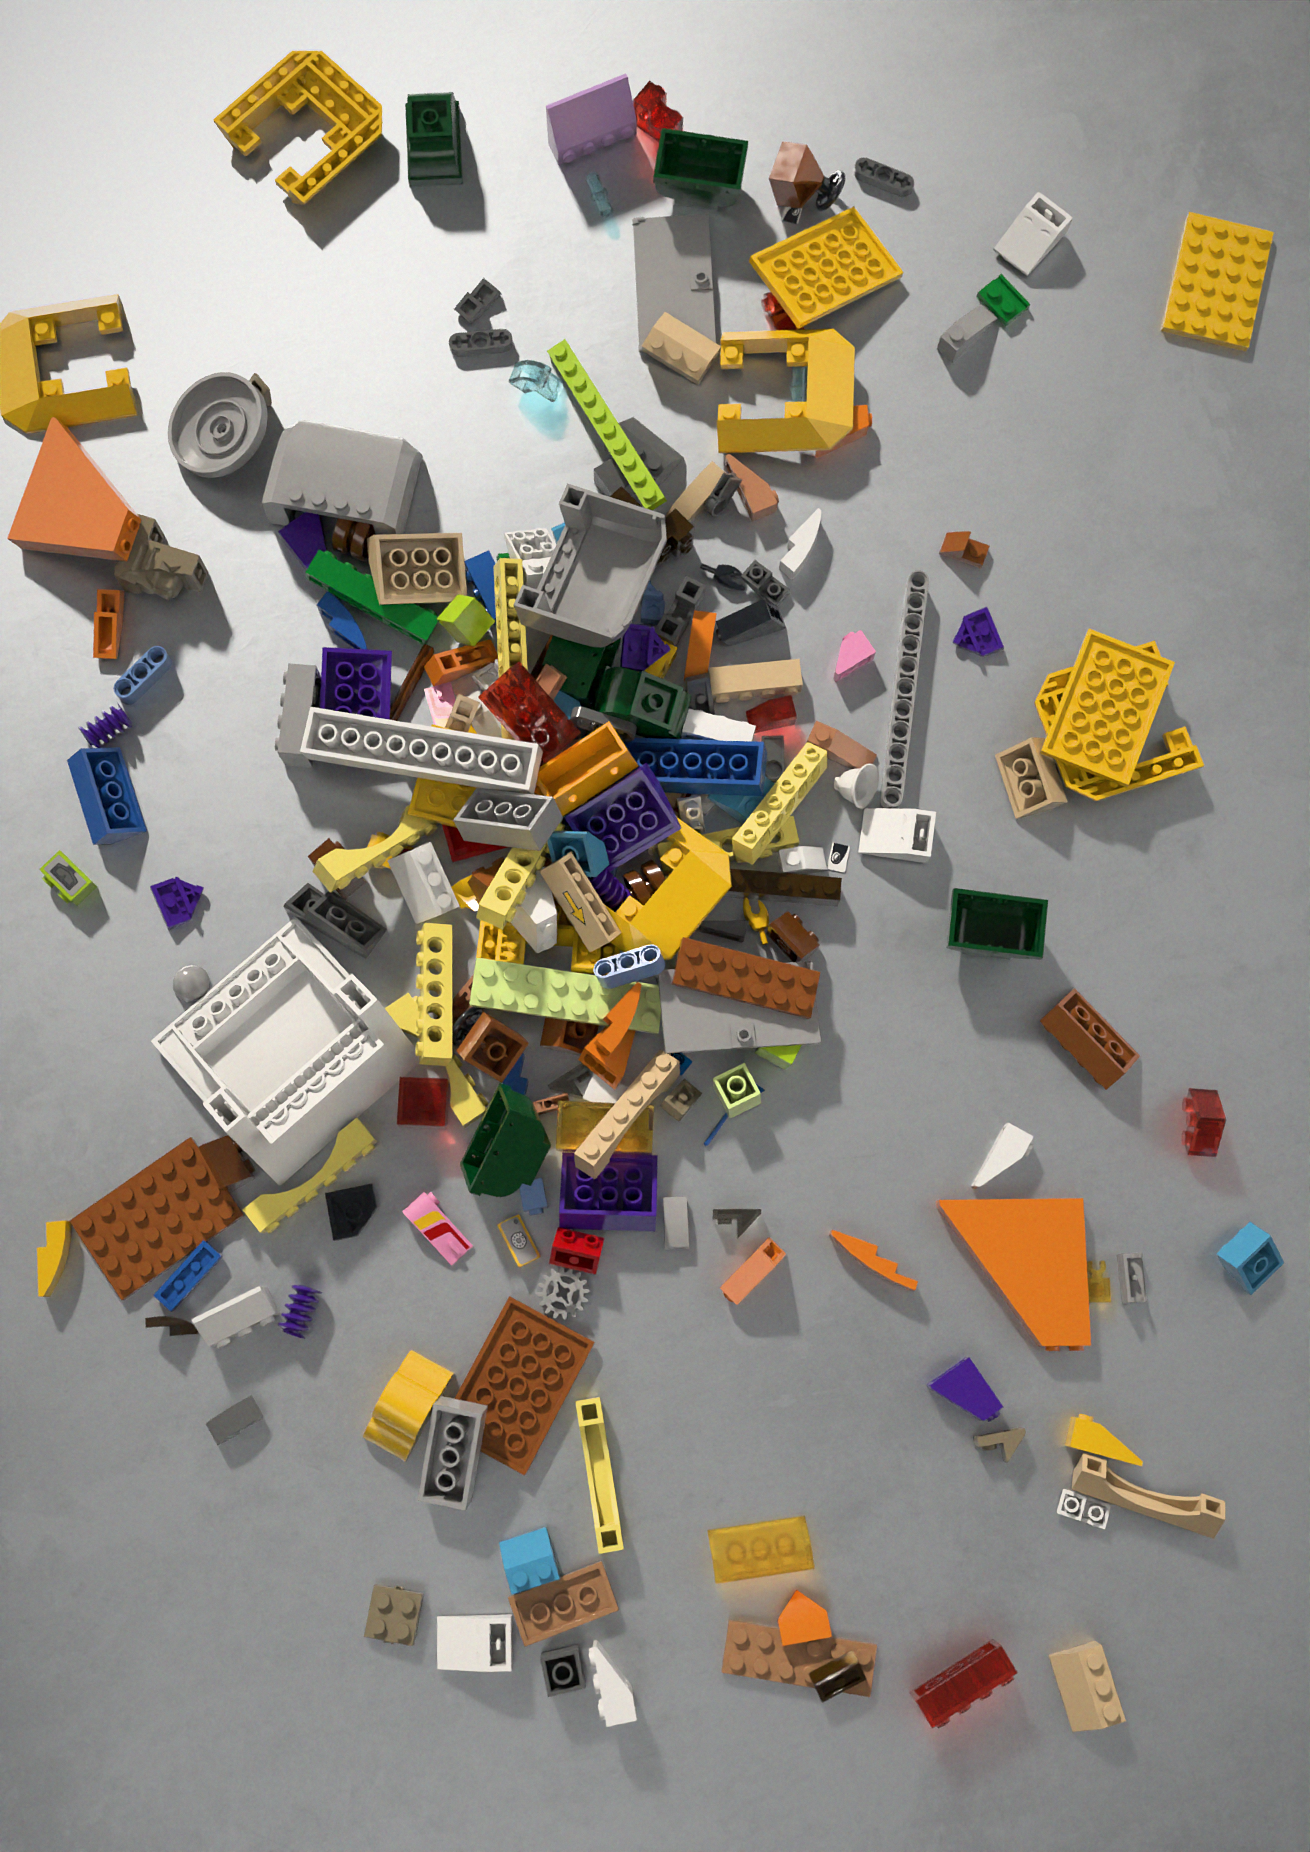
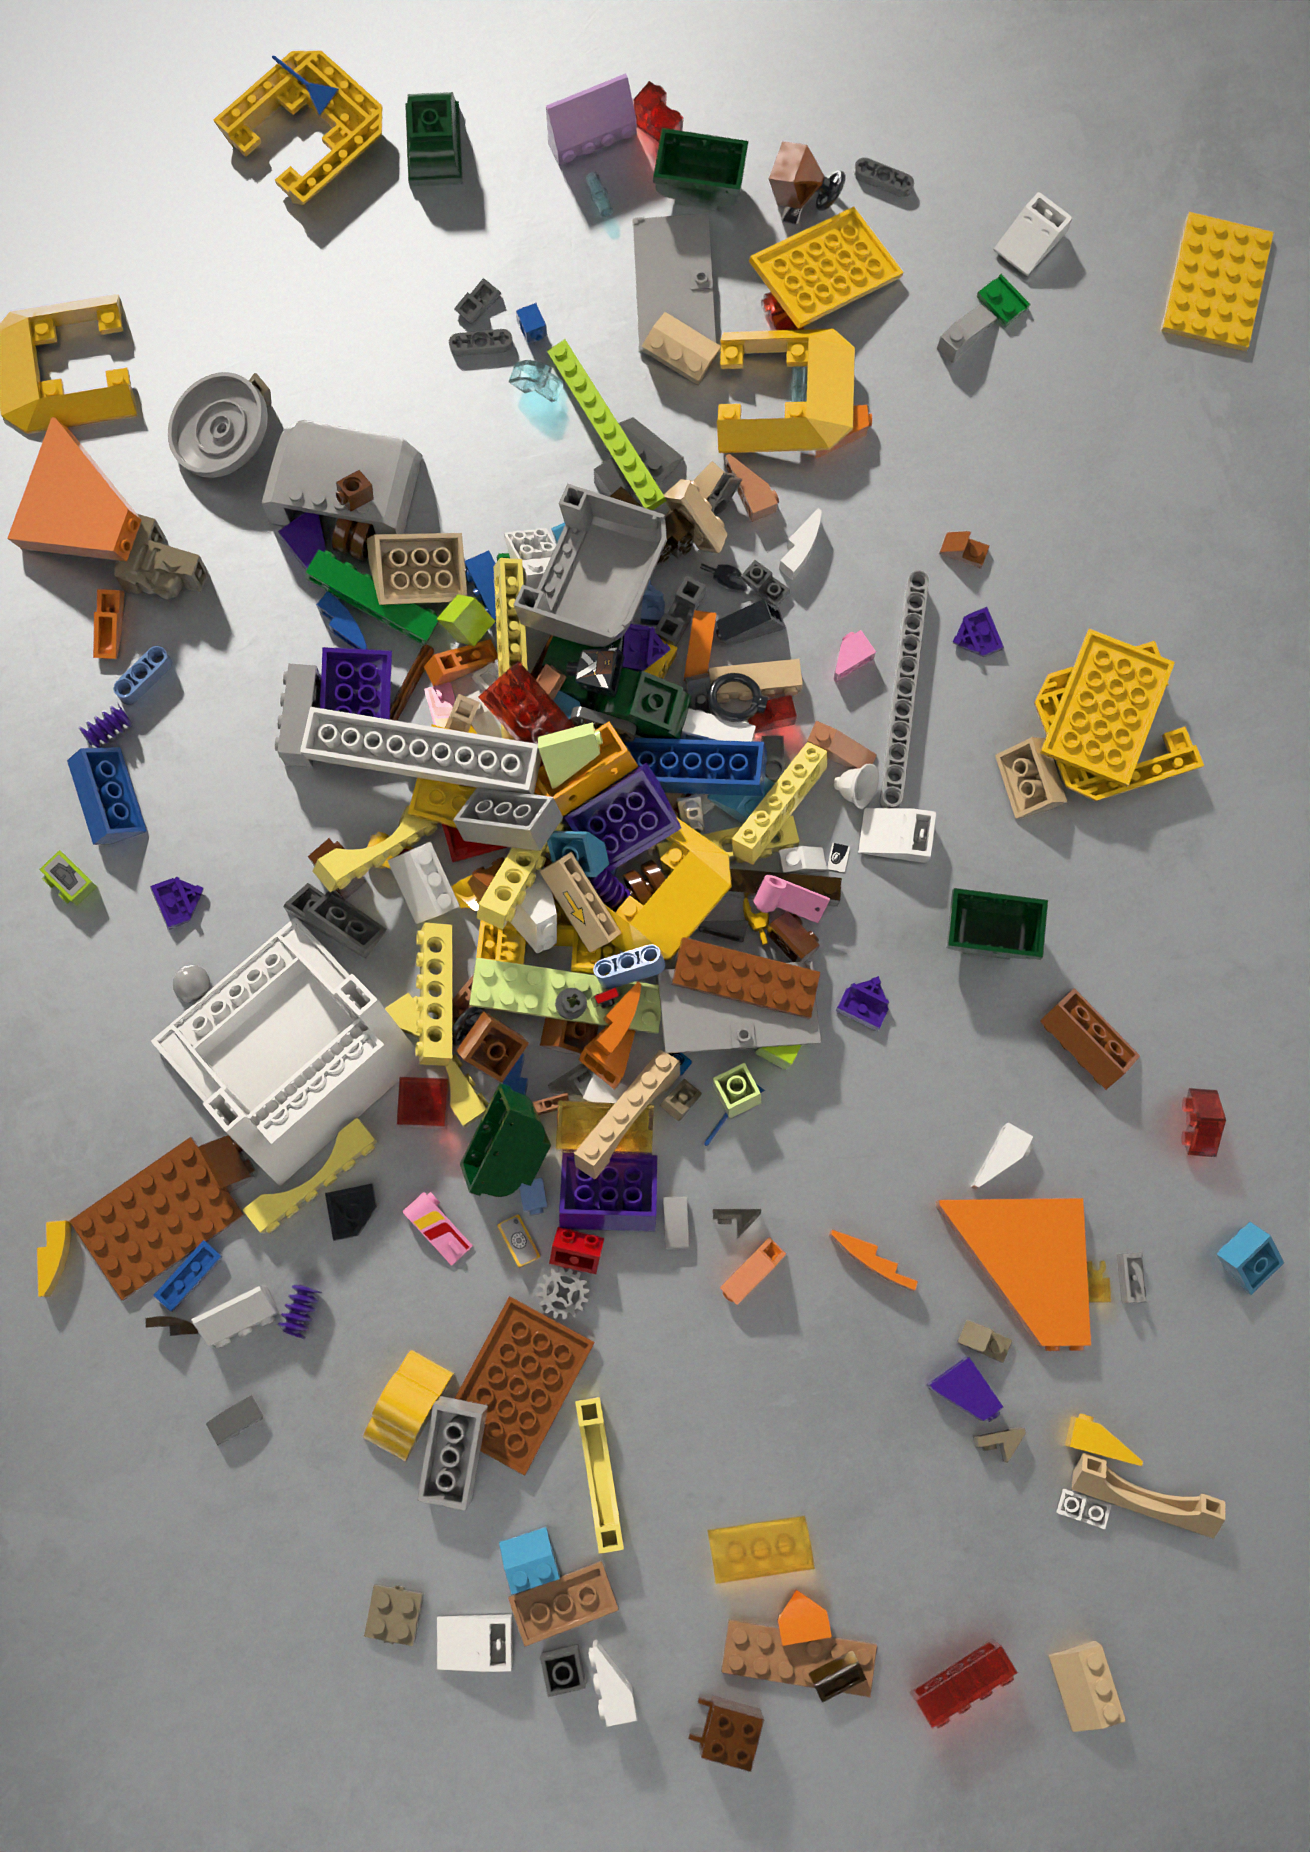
(320, 94): none -> blue piece
(354, 490): none -> reddish brown brick
(531, 323): none -> blue brick
(562, 1005): none -> dark grey piece
(568, 751): none -> yellowish green slope
(598, 670): none -> torso
(605, 998): none -> plate
(708, 528): none -> tan slope
(729, 1733): none -> reddish brown container
(758, 703): none -> black piece
(790, 897): none -> bright pink door
(865, 1003): none -> dark purple slope
(984, 1341): none -> dark tan slope

